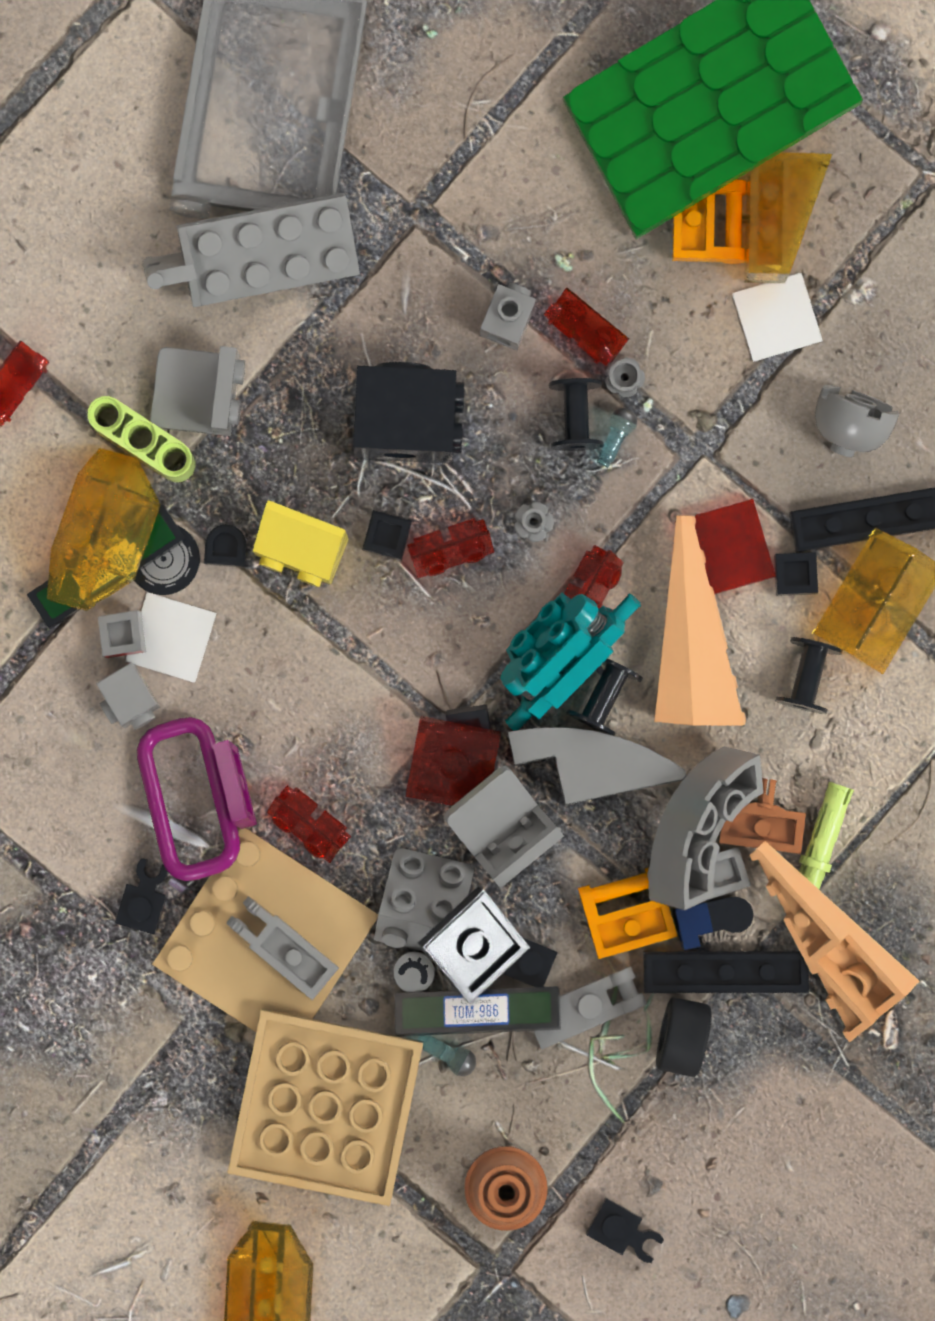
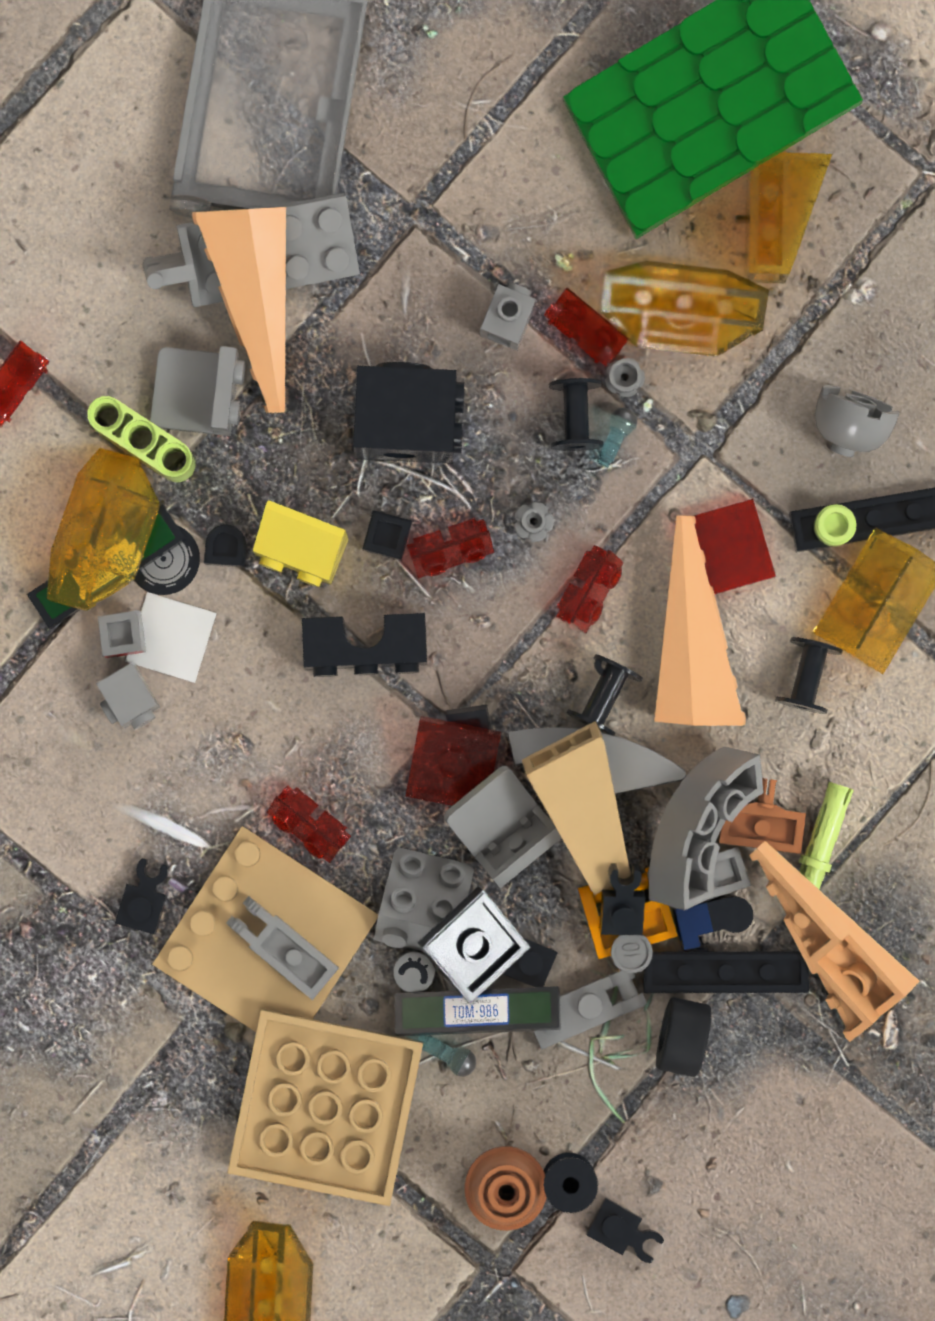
(227, 788): magenta bar -> none
(251, 268): none -> light nougat wedge
(400, 646): none -> black arch
(561, 652): teal piece -> none
(576, 1197): none -> black piece
(580, 799): none -> tan slope
(624, 906): none -> black plate
(631, 953): none -> light grey piece
(683, 307): none -> clear yellow wedge
(695, 229): light orange plate -> none
(777, 317): white sticker -> none
(796, 574): black tile -> none
(835, 525): none -> yellowish green tile

